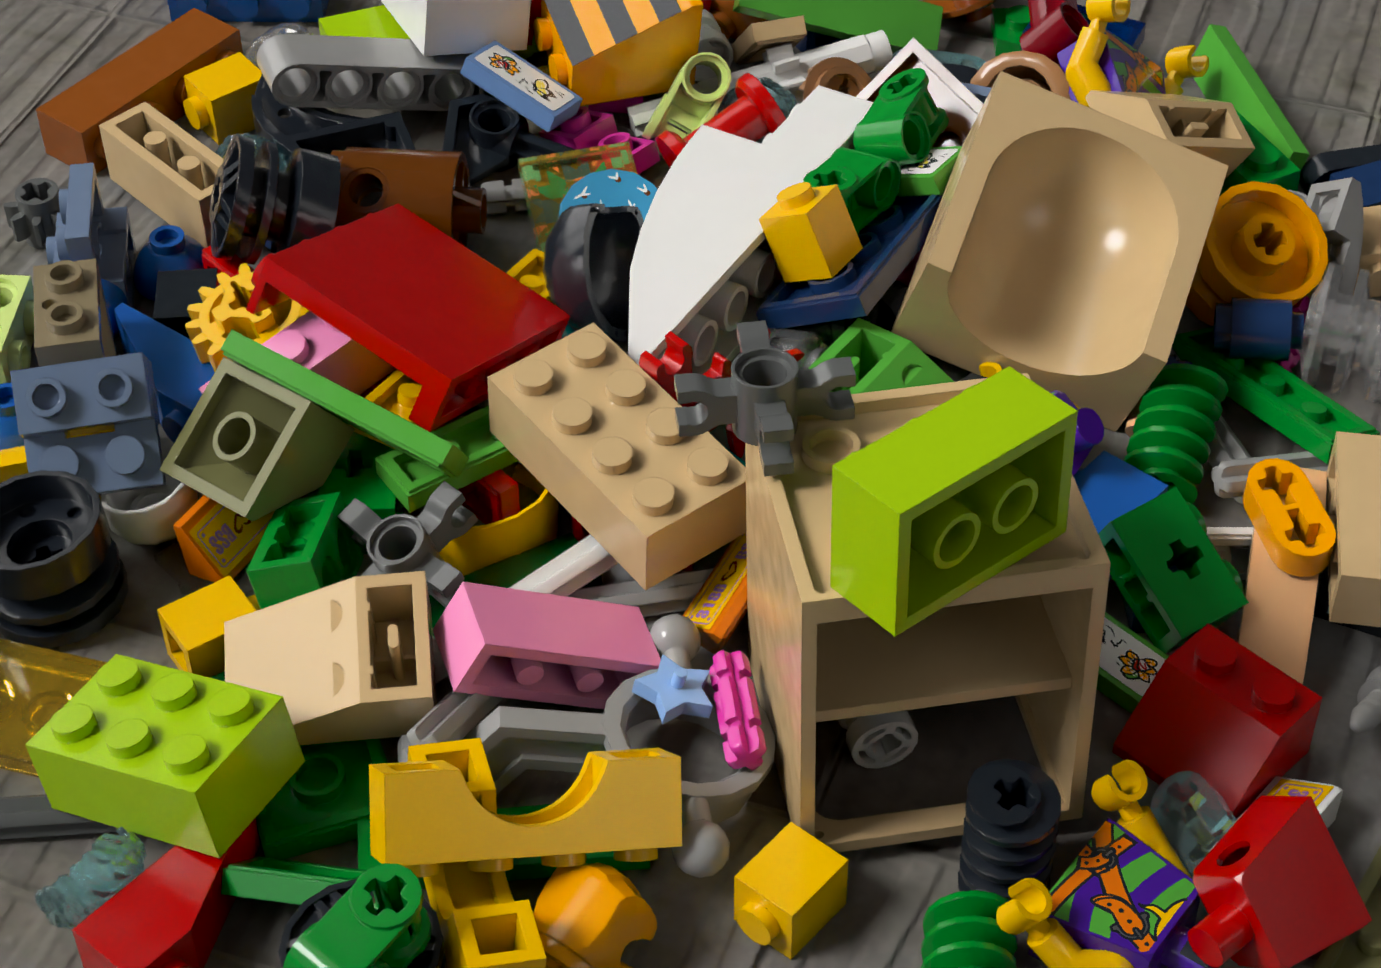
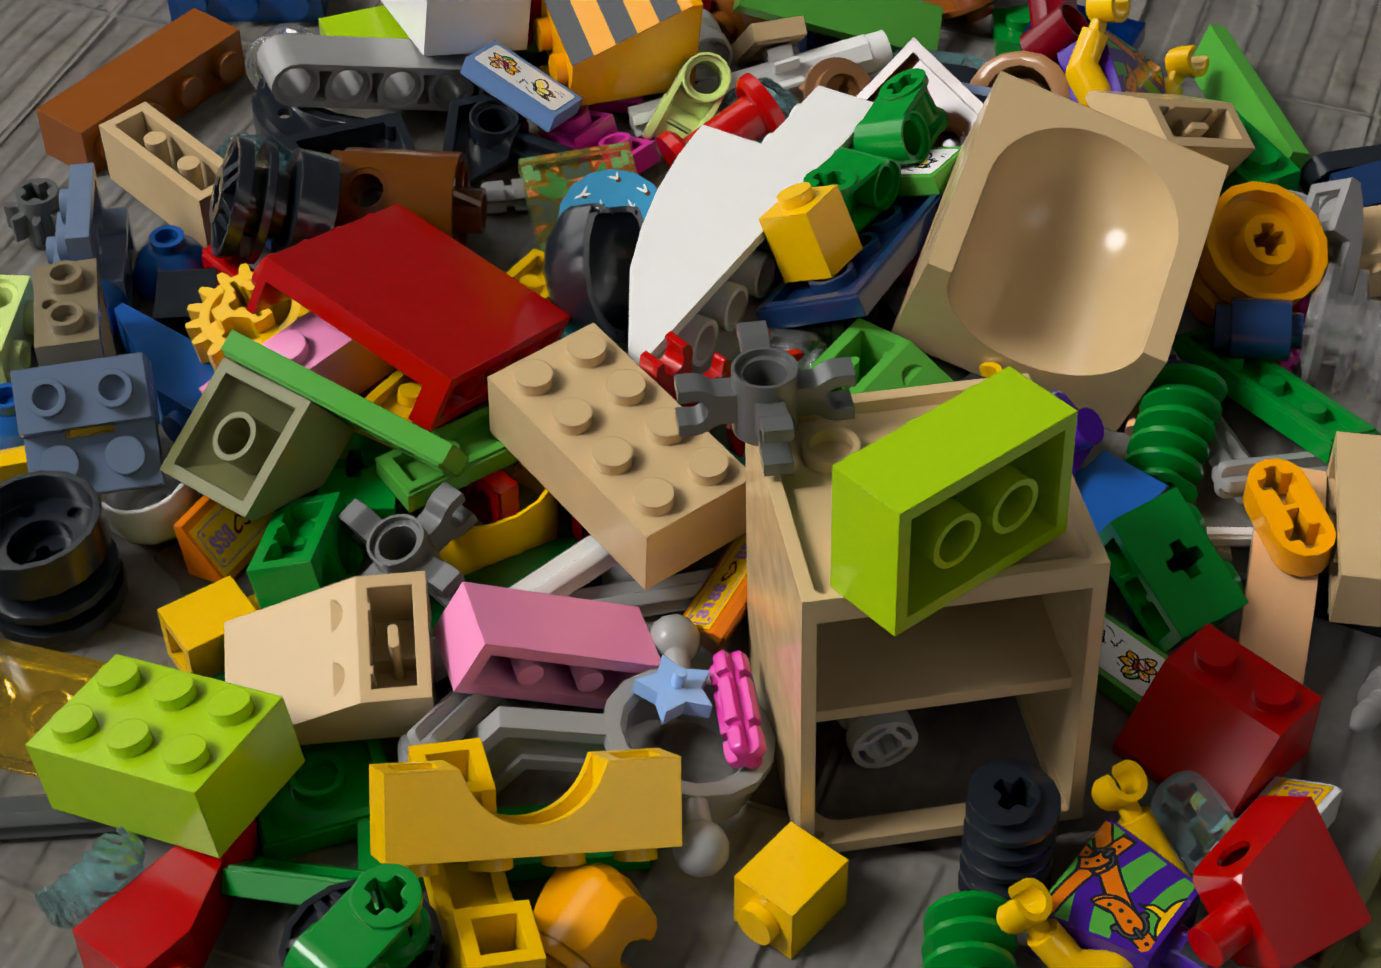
(222, 97): yellow brick -> none

